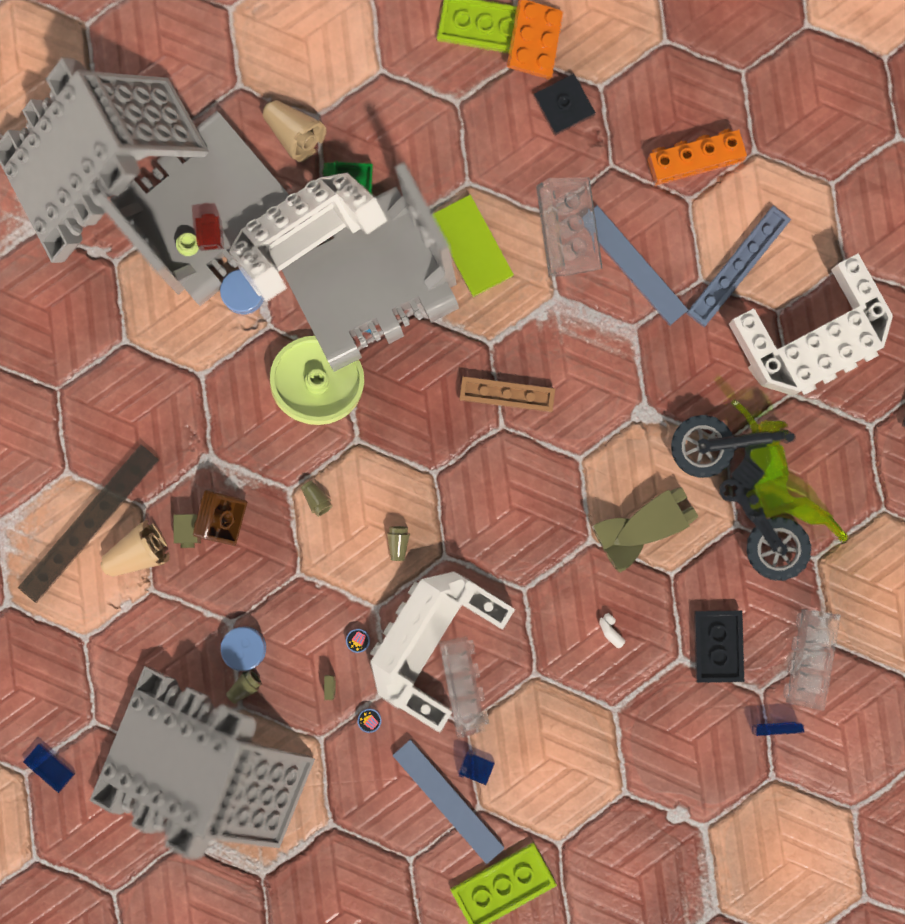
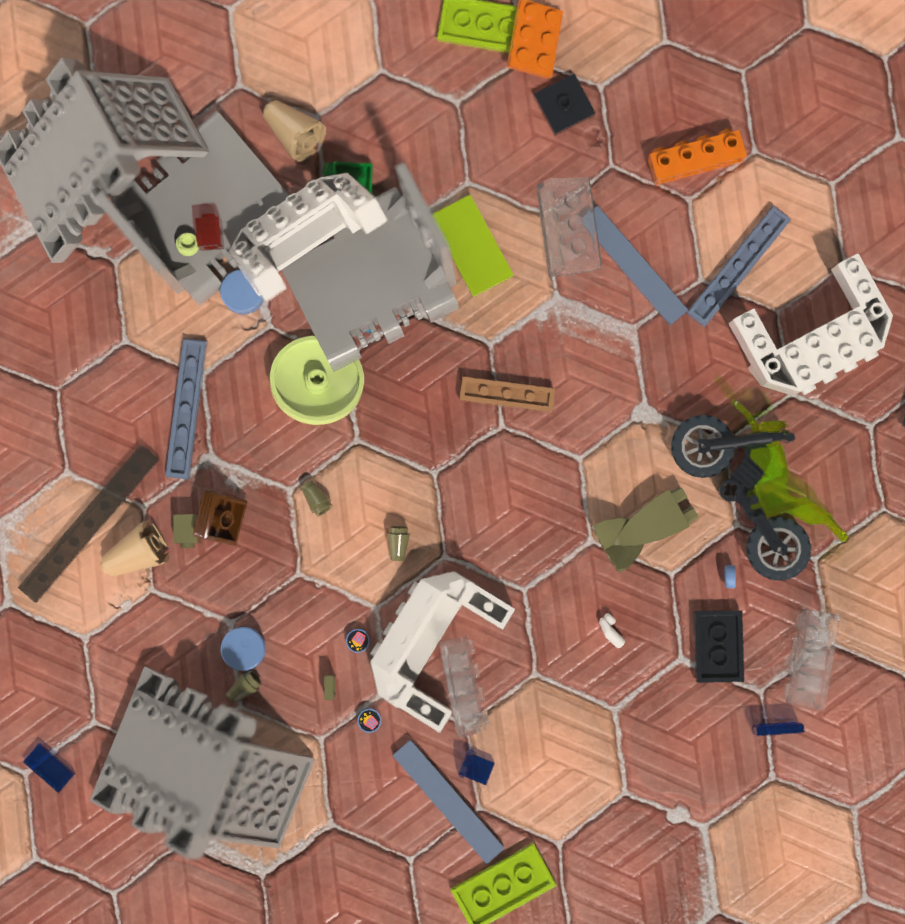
(186, 409): none -> sand blue tile
(730, 577): none -> medium blue tile

